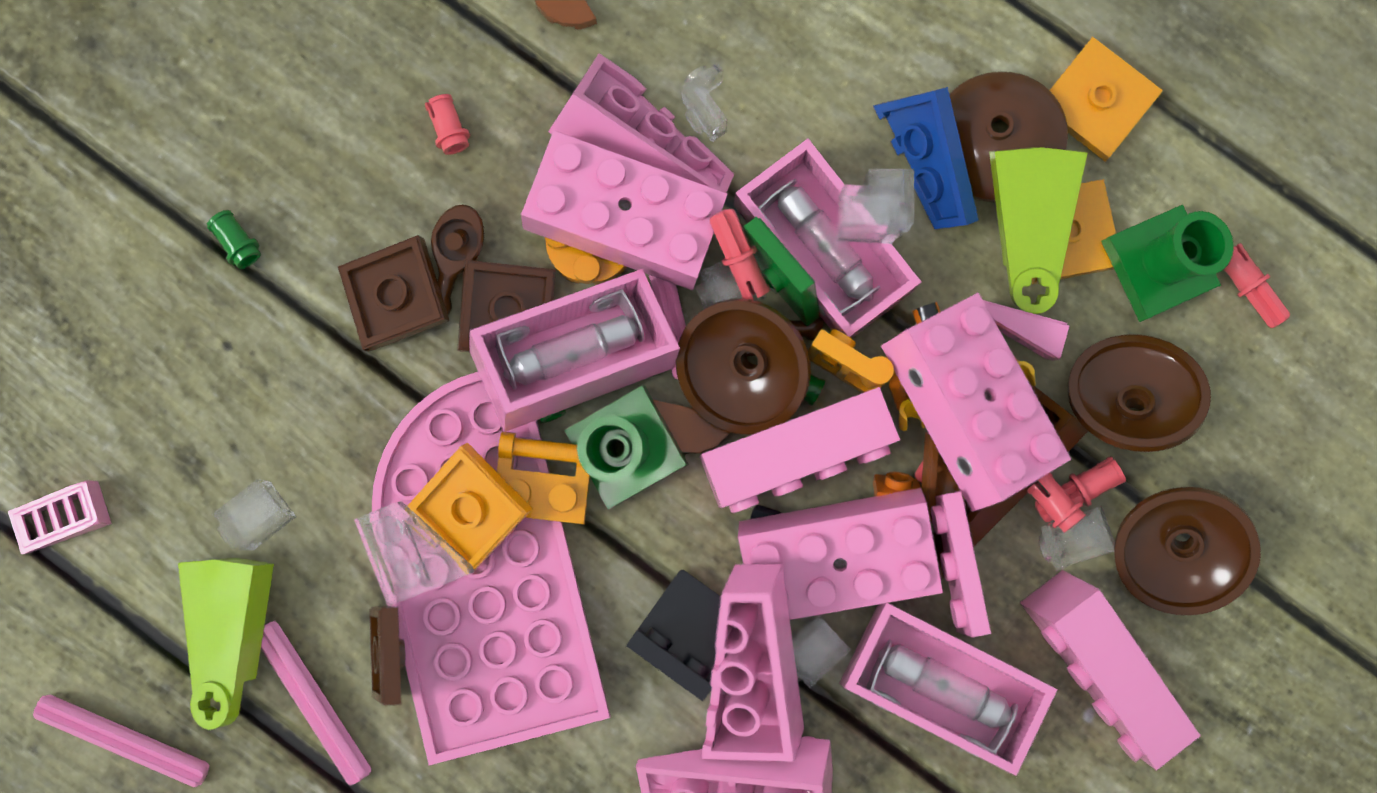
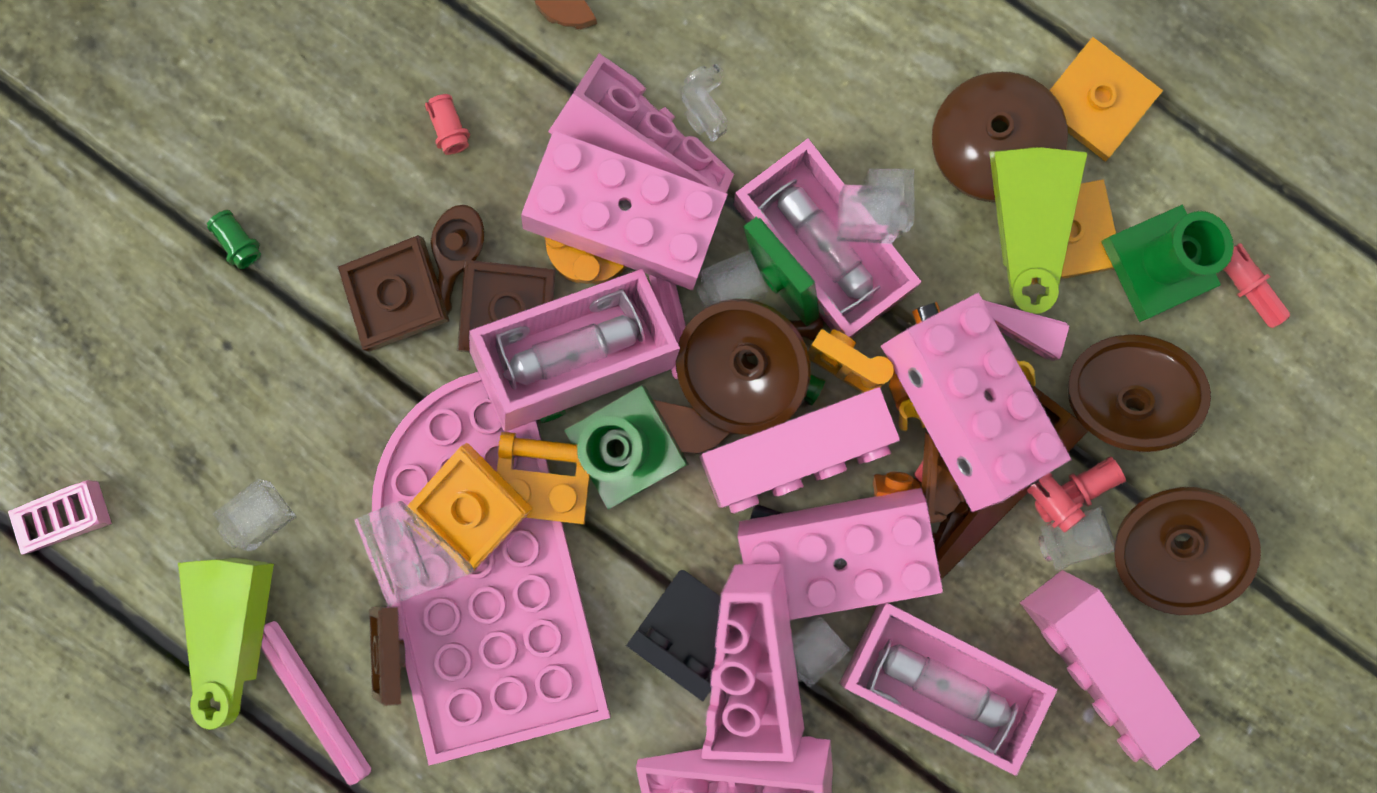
(121, 740): bright pink axle -> none
(739, 254): coral axle -> none
(931, 143): blue wing -> none
(960, 565): bright pink wing -> none

